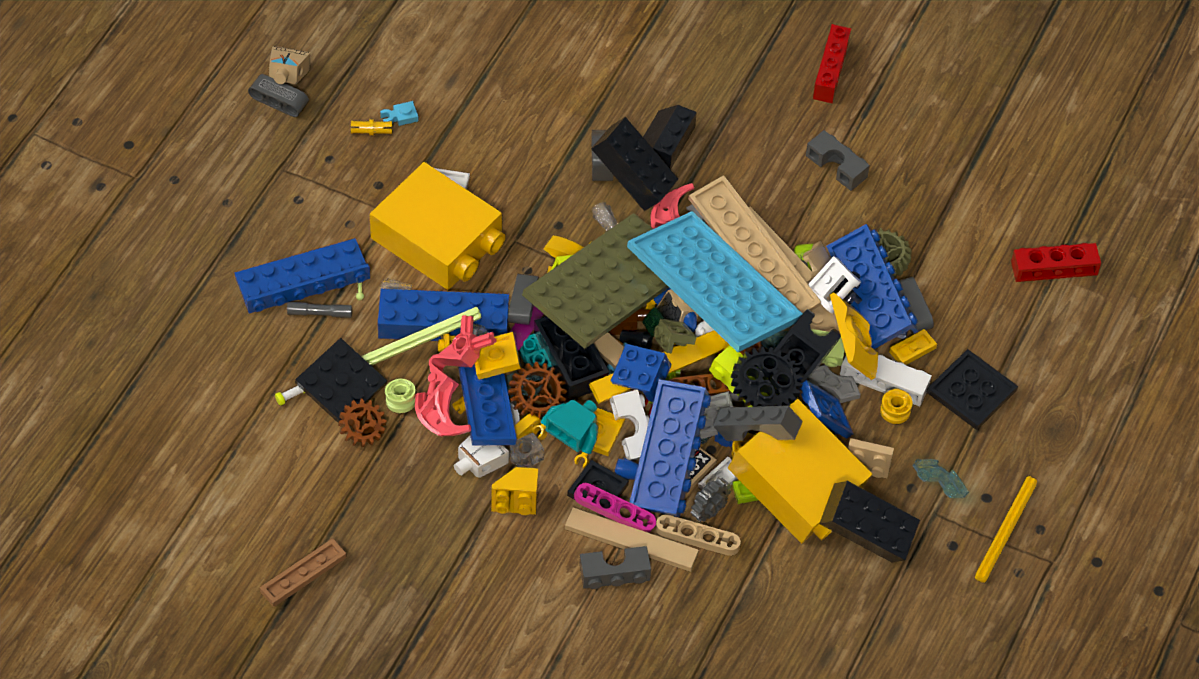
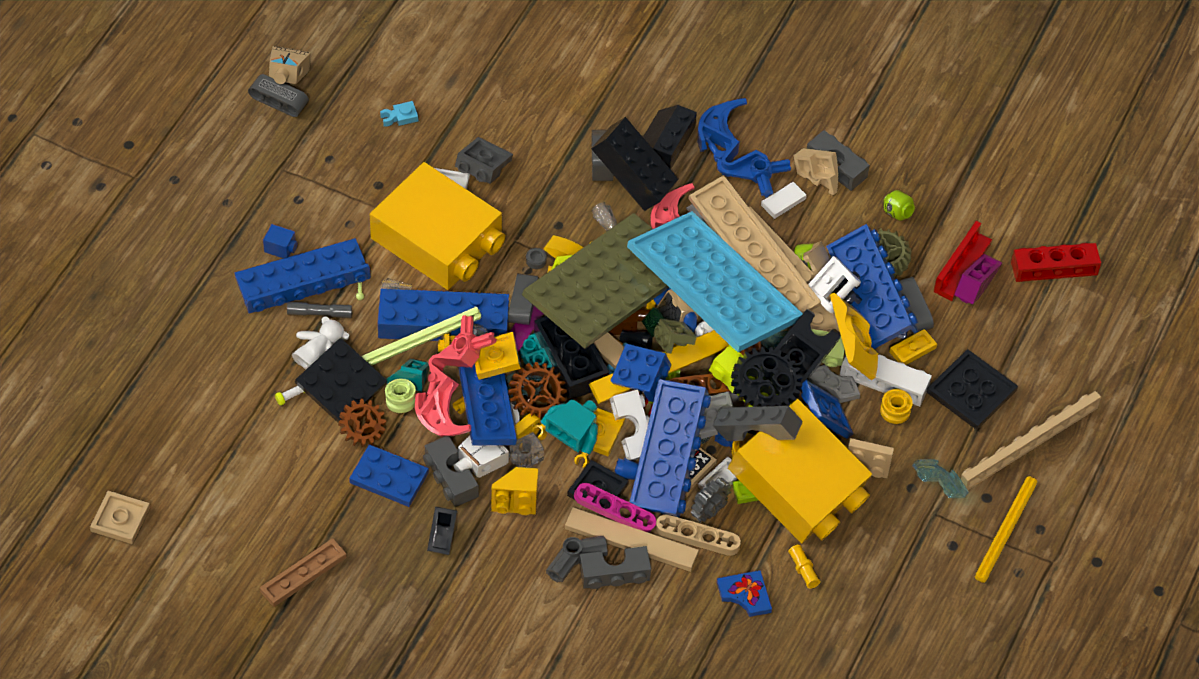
(120, 517): none -> tan plate
(279, 242): none -> blue brick
(319, 342): none -> white piece
(371, 127): yellow pin -> none
(389, 475): none -> blue plate
(414, 371): none -> teal slope
(442, 530): none -> black slope
(457, 486): none -> dark grey arch
(482, 160): none -> dark grey plate
(536, 258): none -> dark grey tile
(565, 560): none -> dark grey piece
(747, 591): none -> blue tile
(752, 166): none -> blue piece
(783, 200): none -> white tile
(804, 566): none -> yellow pin
(819, 167): none -> tan slope
(832, 63): red brick -> none
(869, 521): black brick -> none
(899, 205): none -> lime head
(965, 255): none -> red fence
(977, 278): none -> magenta slope
(1035, 437): none -> tan plate

